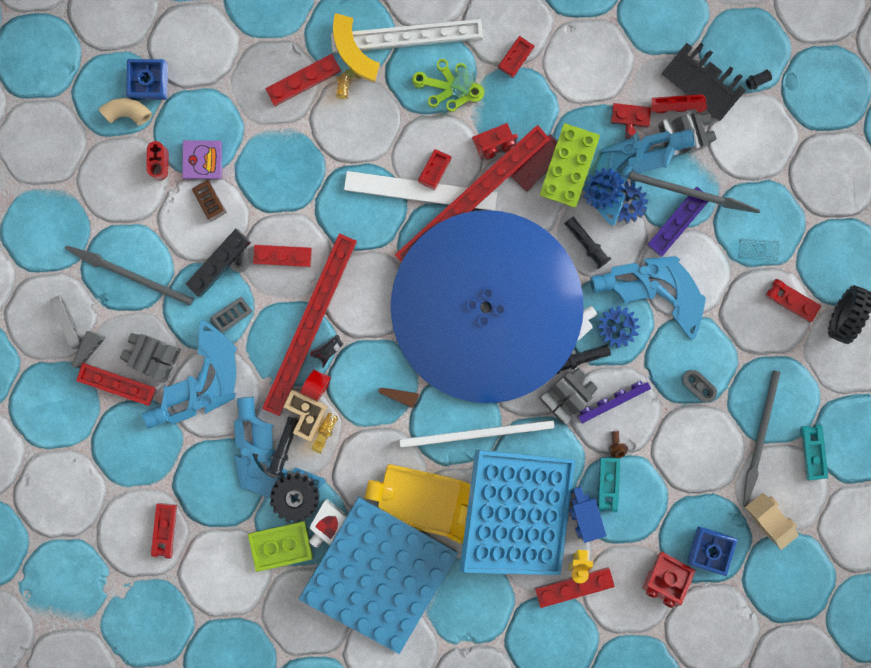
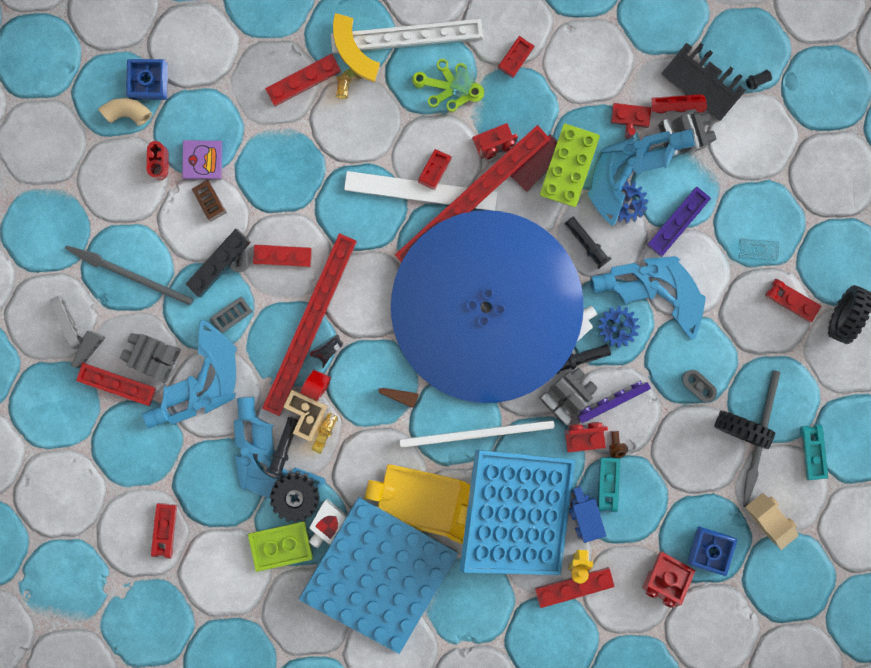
(585, 438): none -> red bracket
(593, 192): blue gear -> none
(725, 202): dark grey piece -> none
(744, 429): none -> black tyre

